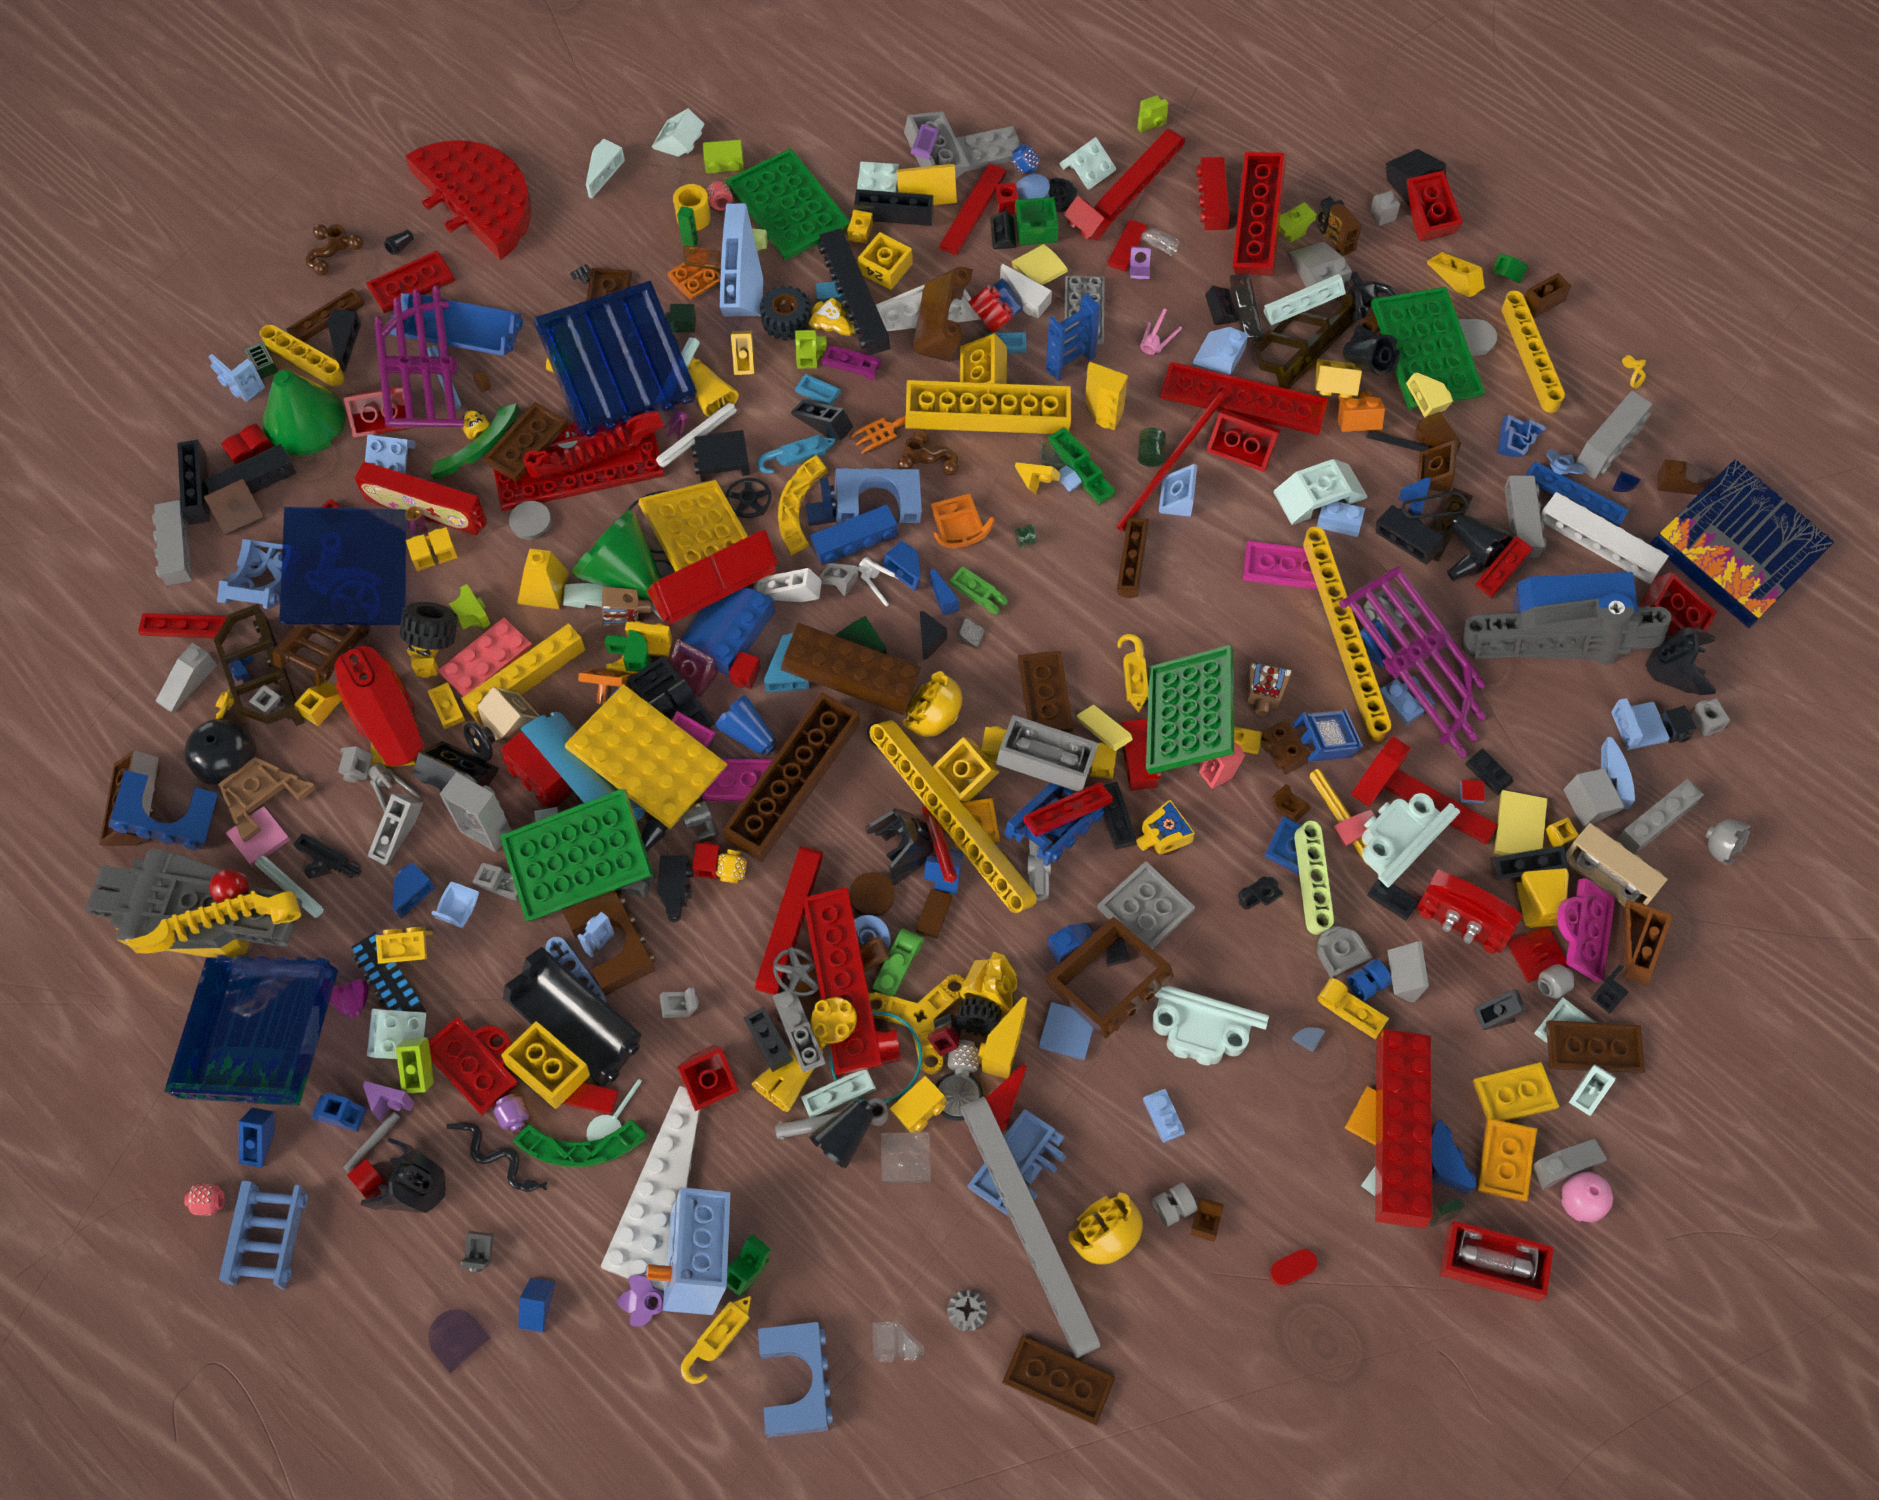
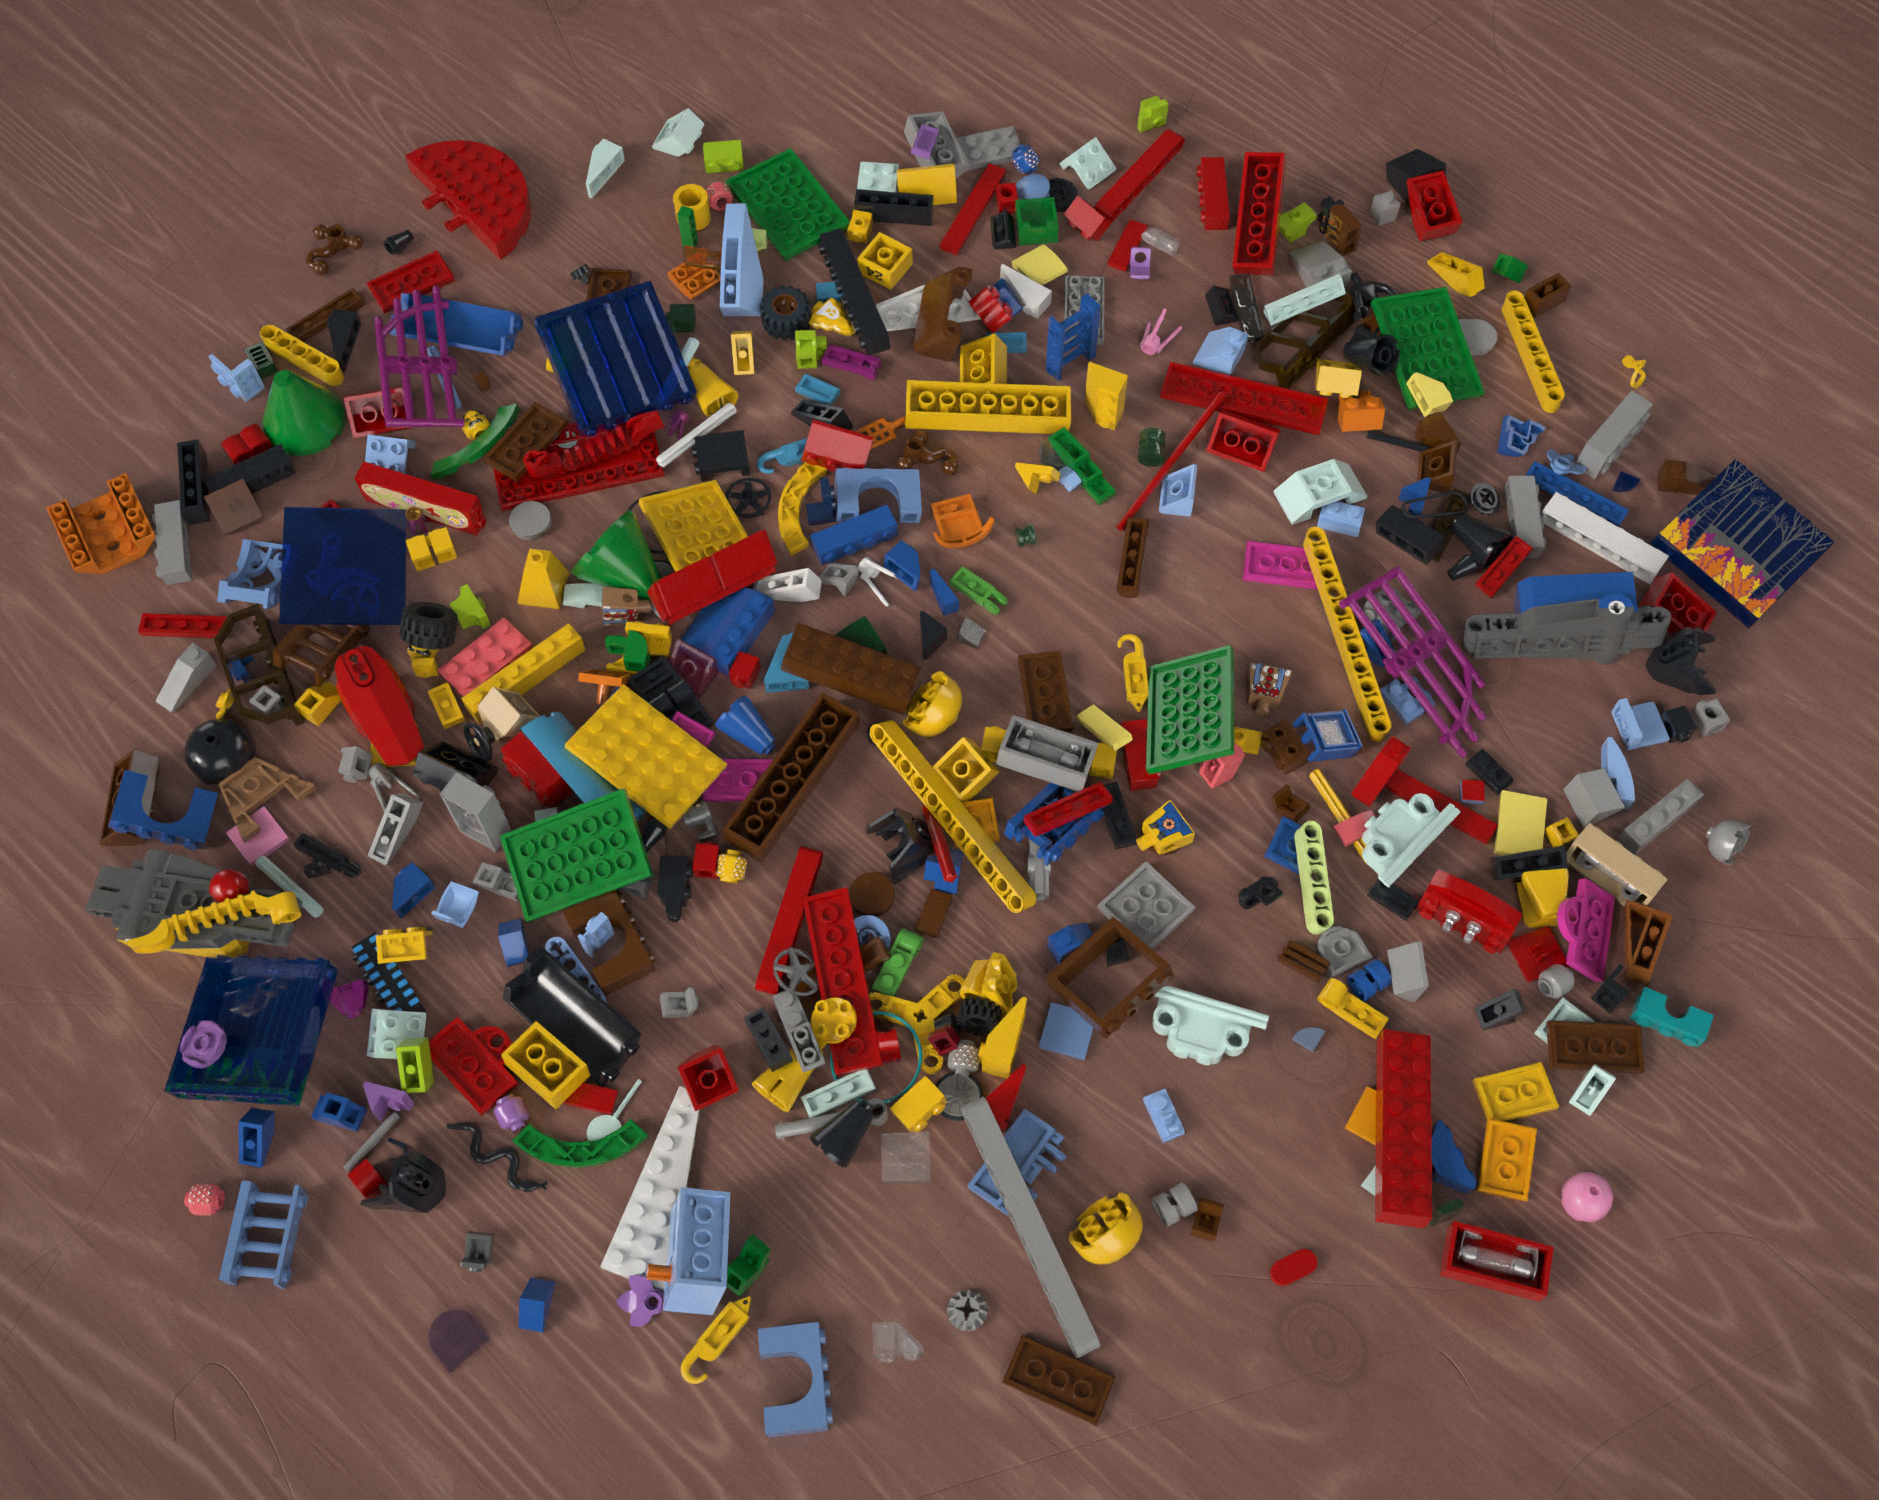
(90, 540): none -> orange slope
(203, 1044): none -> medium lavender tile
(513, 942): none -> blue slope
(835, 447): none -> slope
(1287, 951): none -> reddish brown tile
(1492, 500): none -> black gear
(1568, 1163): light grey slope -> none
(1651, 1012): none -> teal arch

